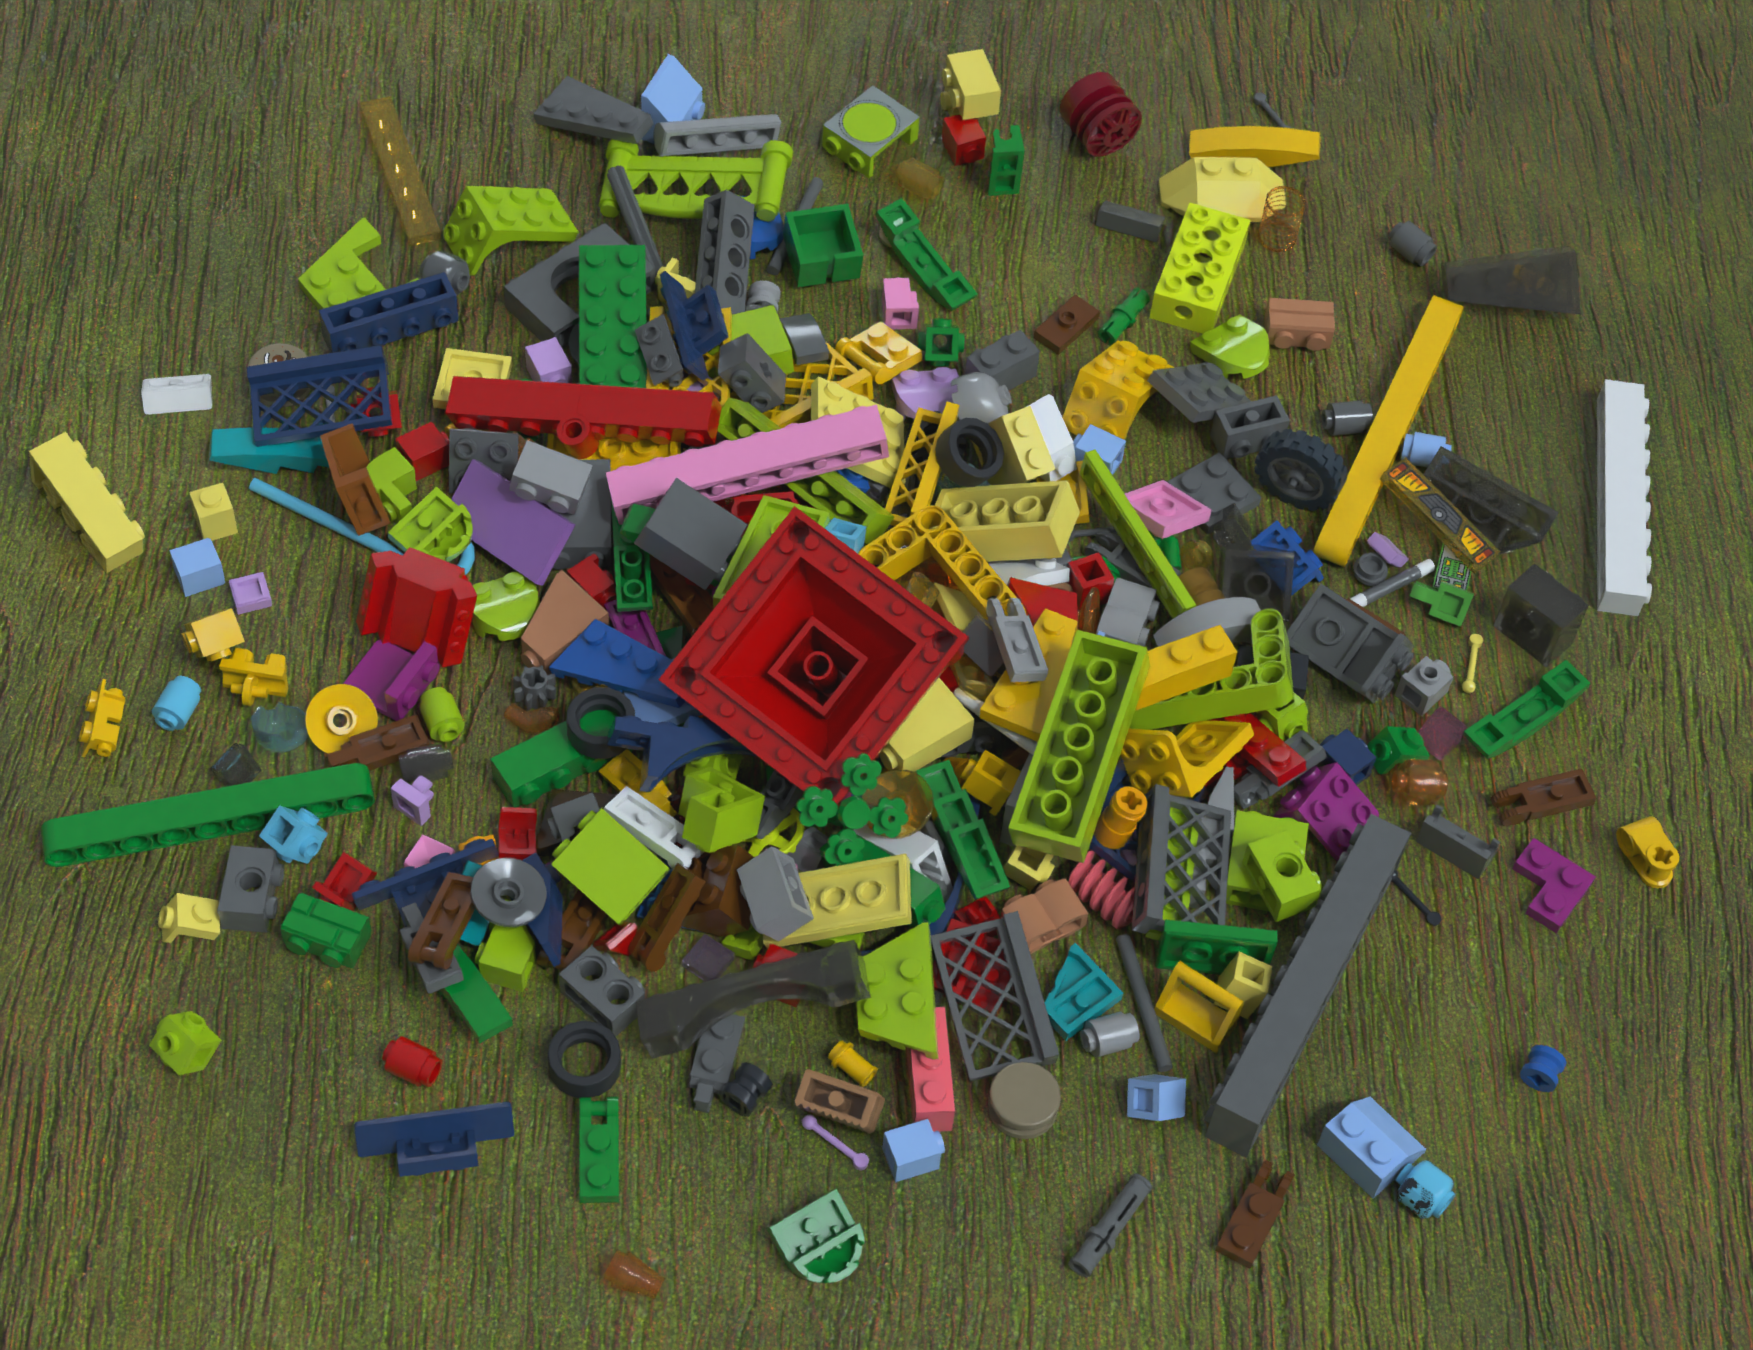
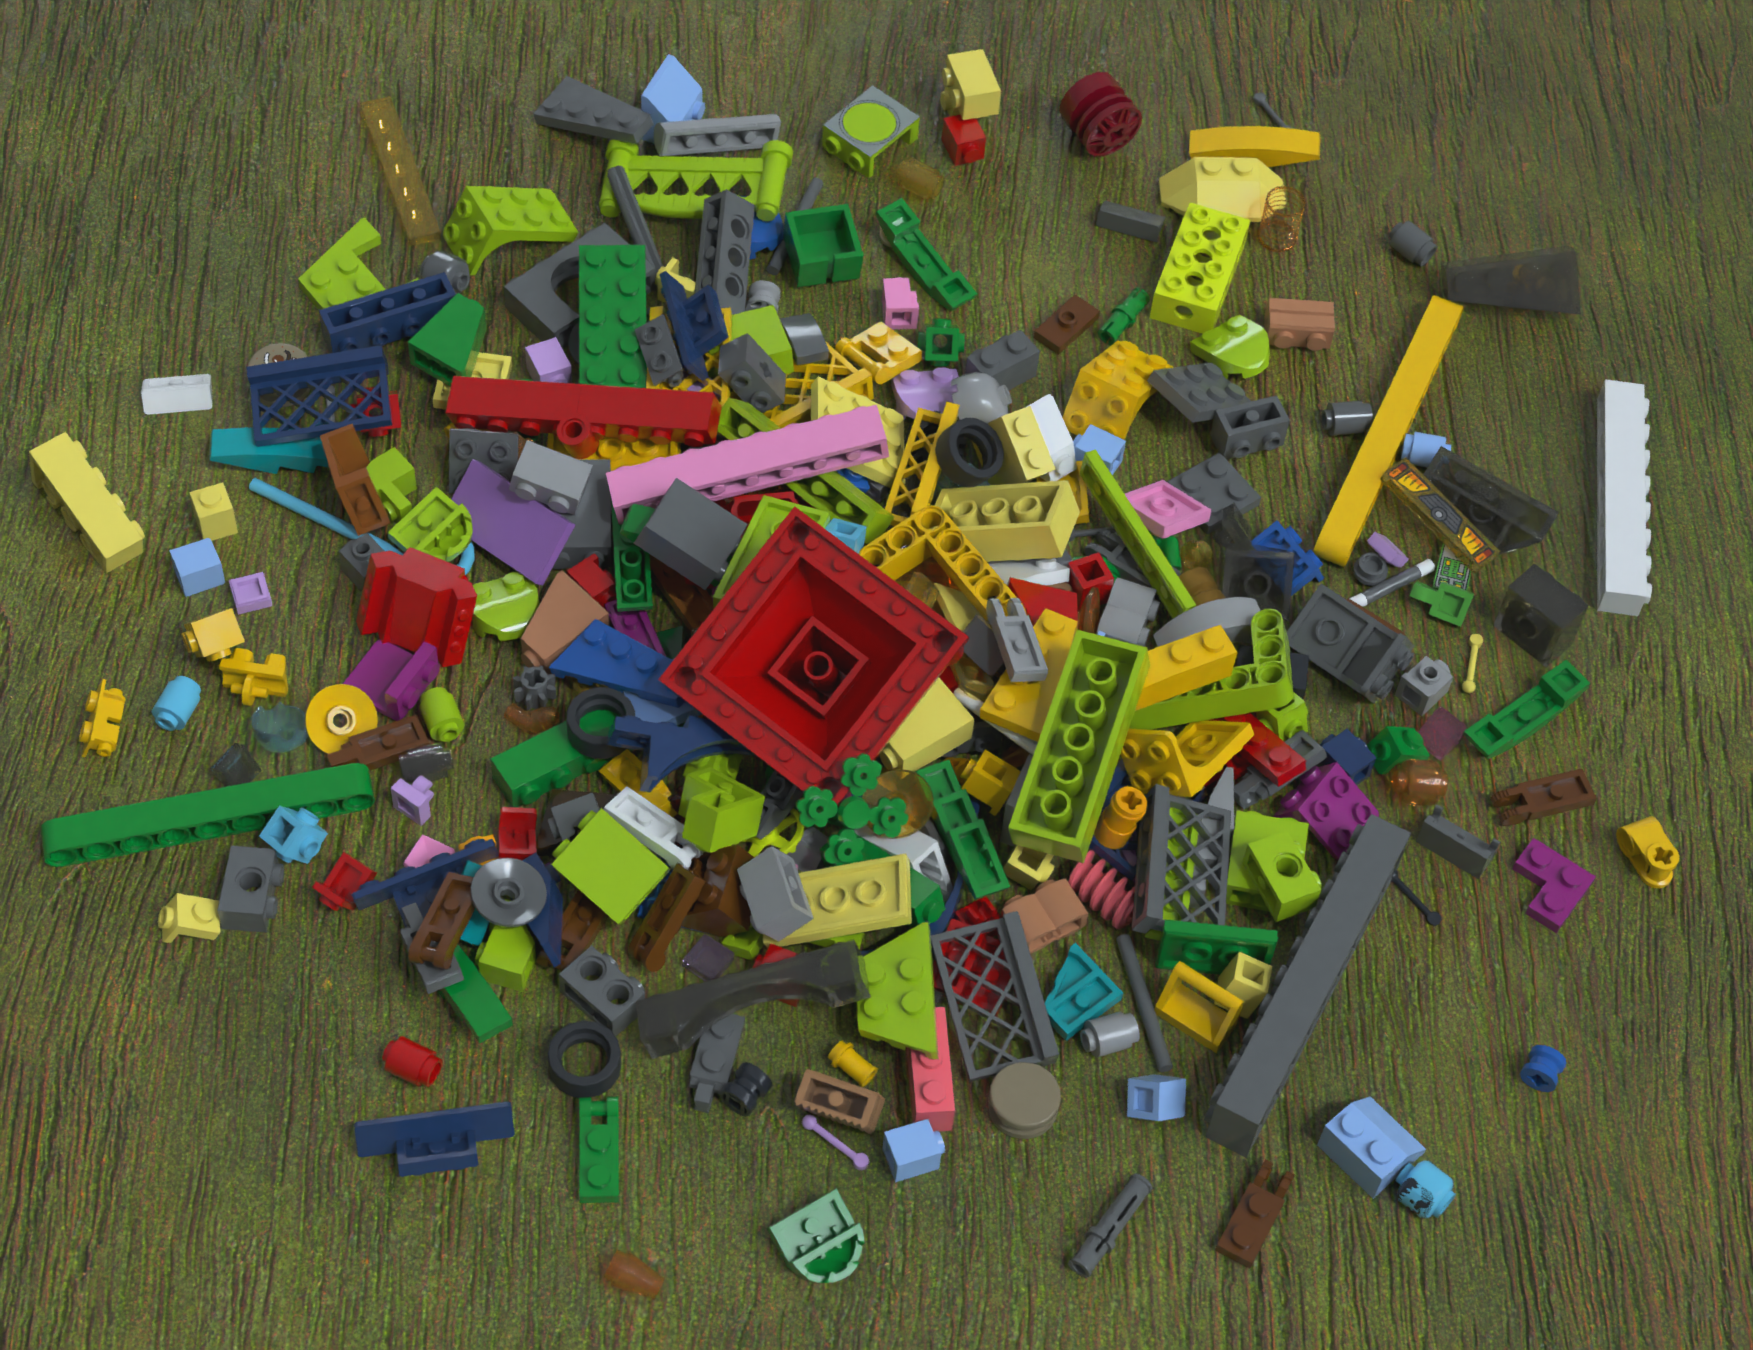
(184, 1042): lime brick -> none
(325, 931): green brick -> none
(355, 558): none -> dark grey brick
(425, 449): red brick -> none
(450, 340): none -> green slope
(617, 939): red slope -> none
(1006, 163): green hinge -> none
(1292, 464): black wheel -> none

